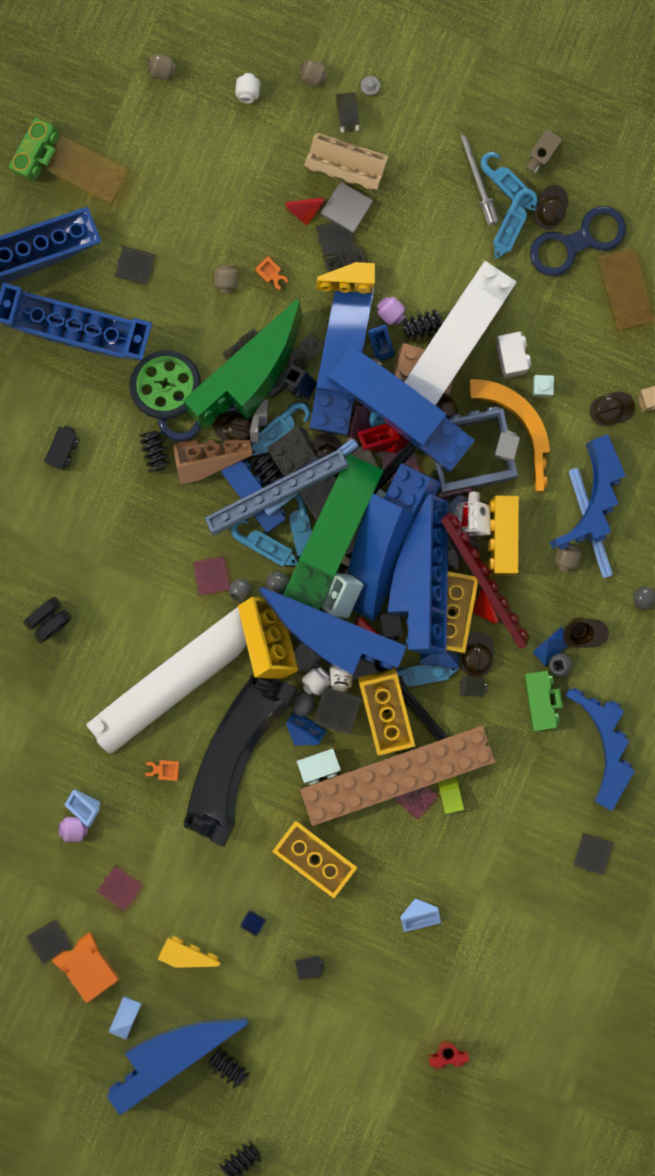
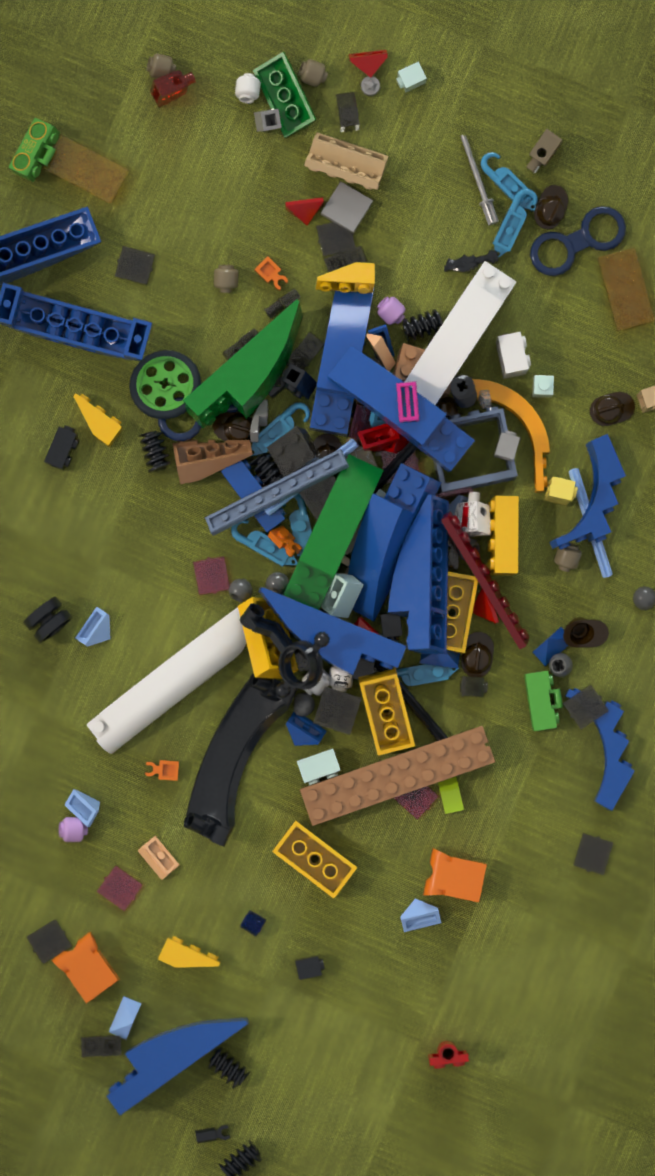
(95, 629): none -> light blue slope
(100, 1046): none -> clear smoke slope
(102, 426): none -> yellow slope
(158, 857): none -> light nougat slope
(170, 87): none -> clear red torso
(211, 1134): none -> black bar
(254, 620): none -> black piece
(267, 120): none -> light grey brick
(282, 303): none -> clear smoke axle
(284, 539): none -> orange plate
(285, 94): none -> green slope
(368, 61): none -> red slope
(381, 351): none -> light nougat slope
(409, 418): none -> dark pink tile
(411, 77): none -> light aqua brick
(455, 877): none -> orange piece
(463, 391): none -> black piece
(466, 264): none -> black piece
(484, 399): none -> clear tile
(560, 491): none -> light yellow brick
(585, 707): none -> clear smoke piece

